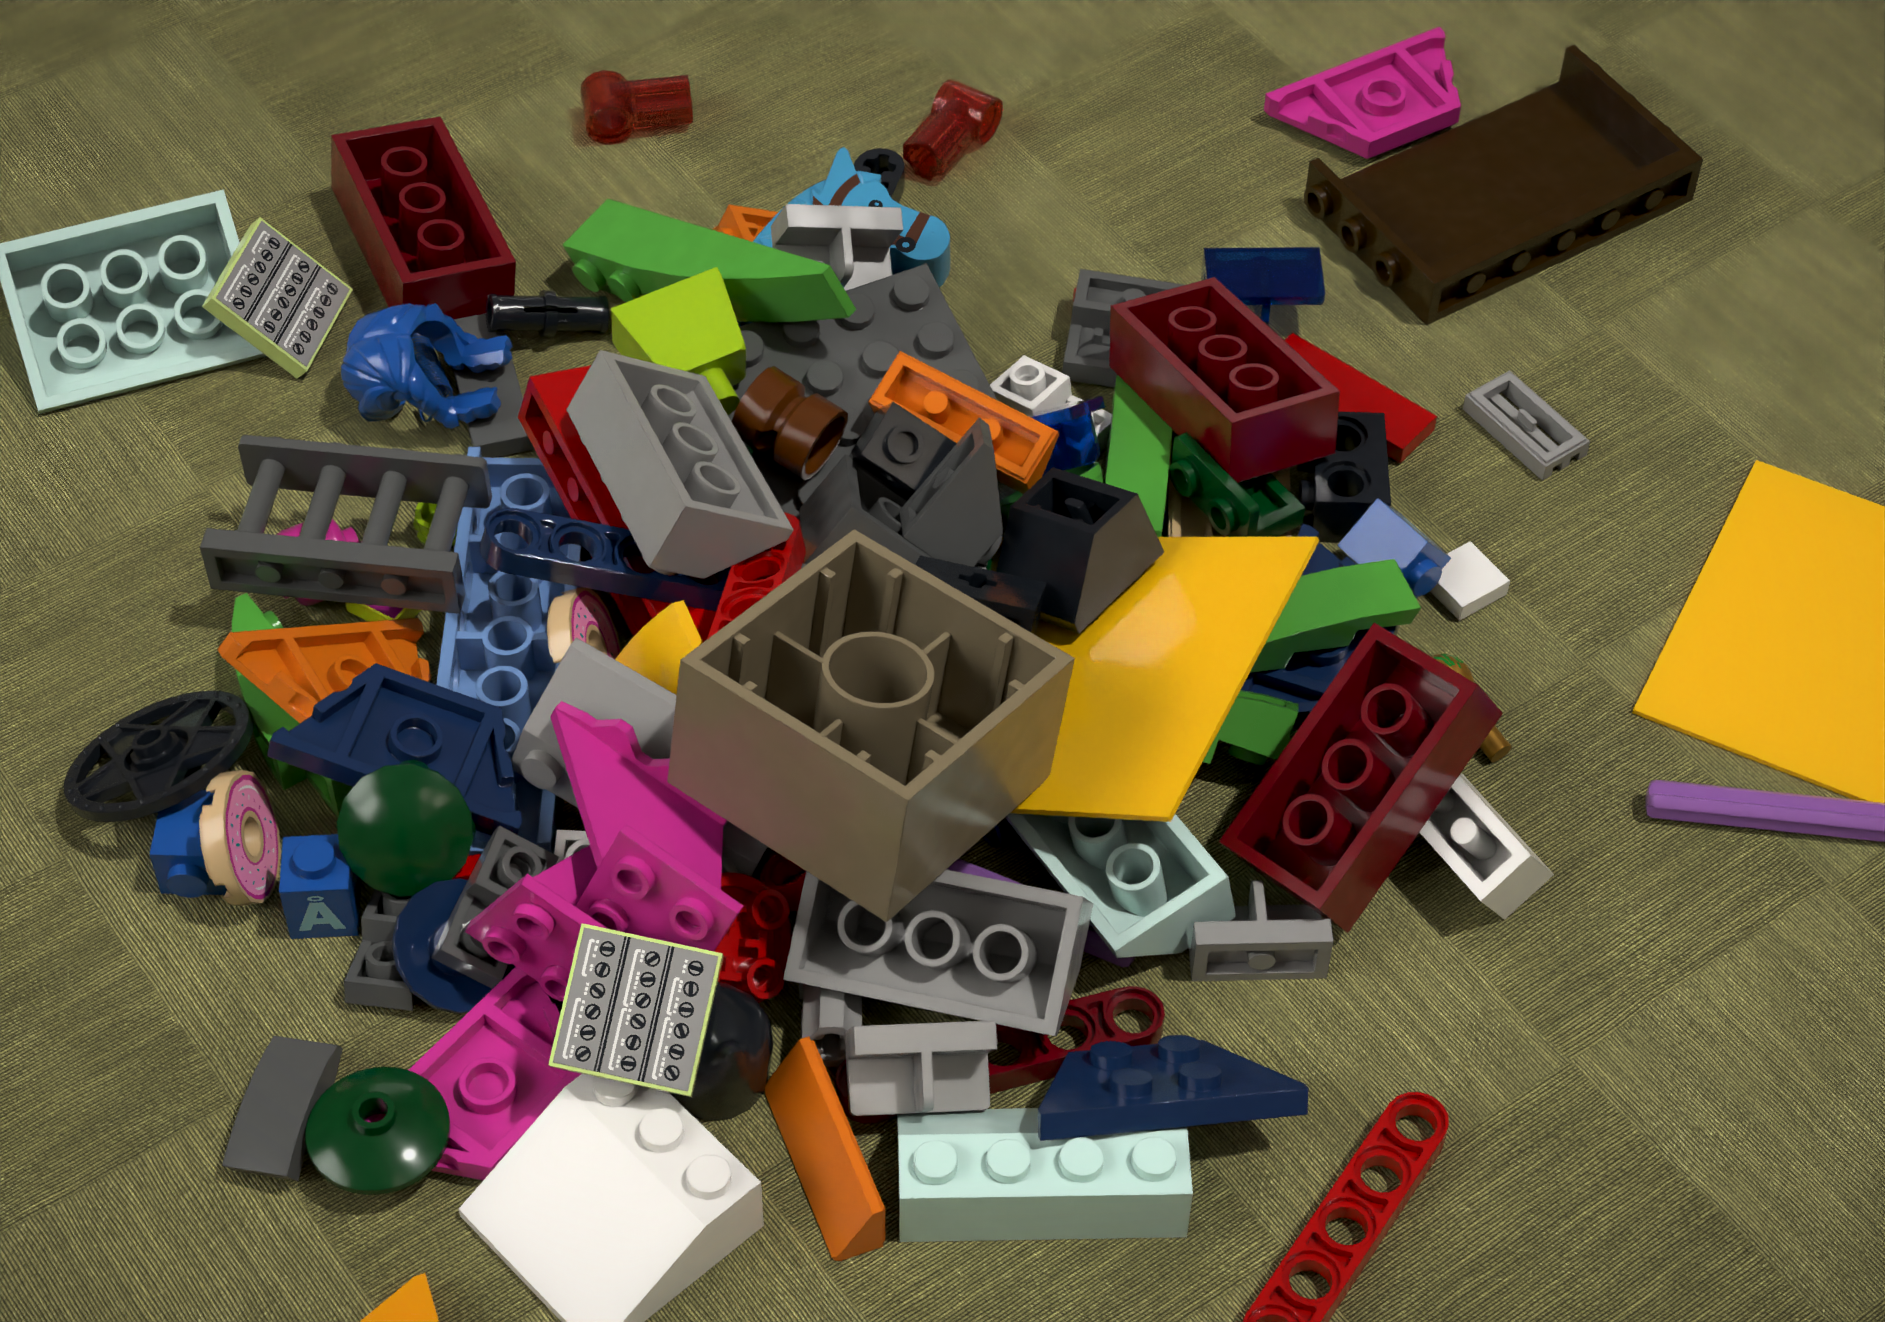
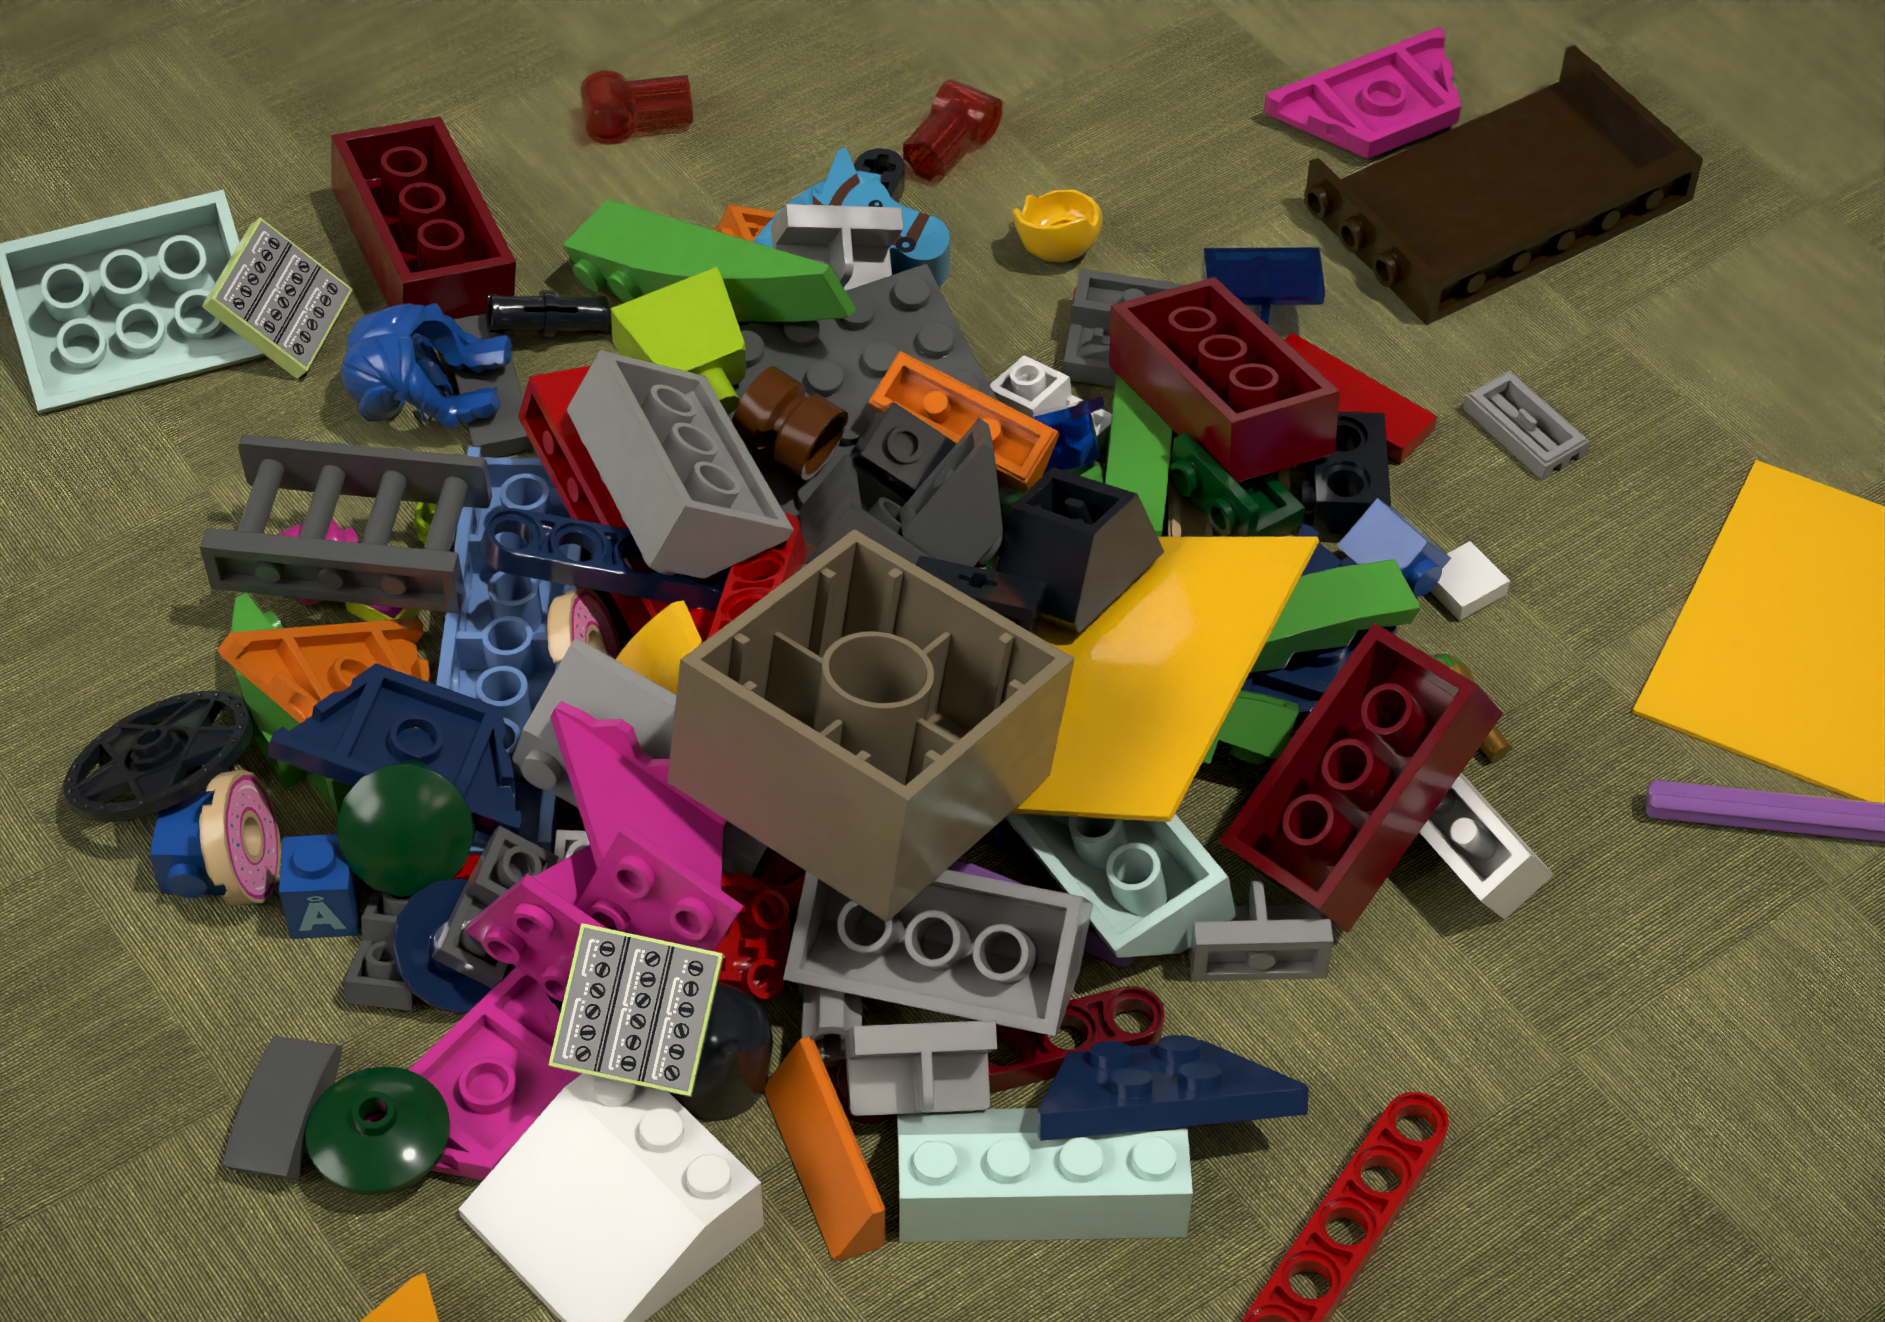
(1058, 225): none -> yellow hair

